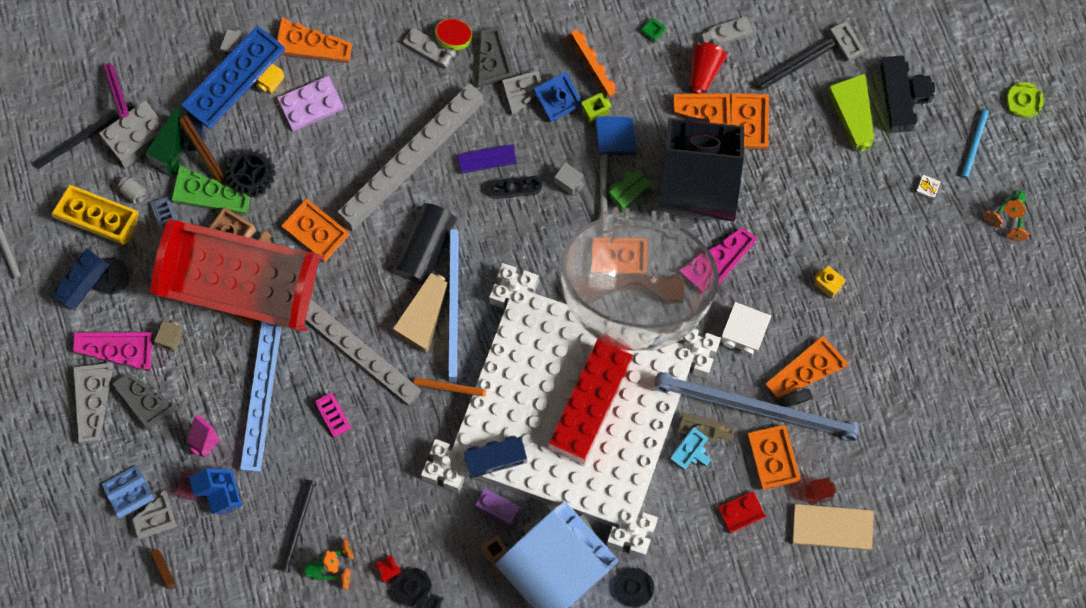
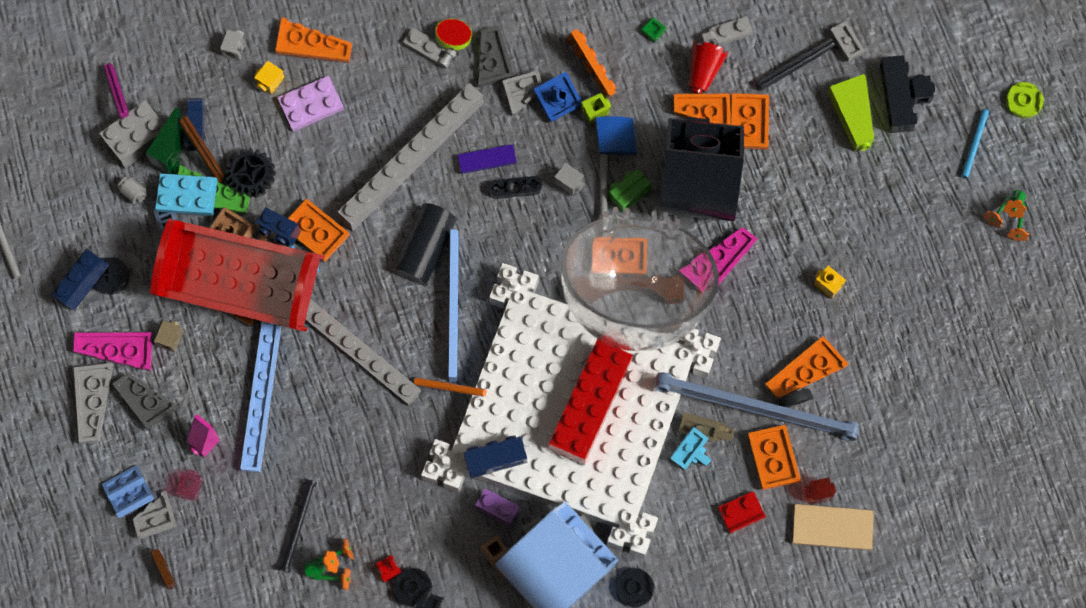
(81, 137): black bar -> none
(96, 215): yellow brick -> none
(186, 194): none -> medium azure plate
(219, 487): blue brick -> none
(233, 77): blue plate -> none
(278, 227): none -> dark blue brick
(323, 401): dark pink slope -> none
(422, 314): tan slope -> none
(745, 329): white brick -> none
(928, 187): tile -> none

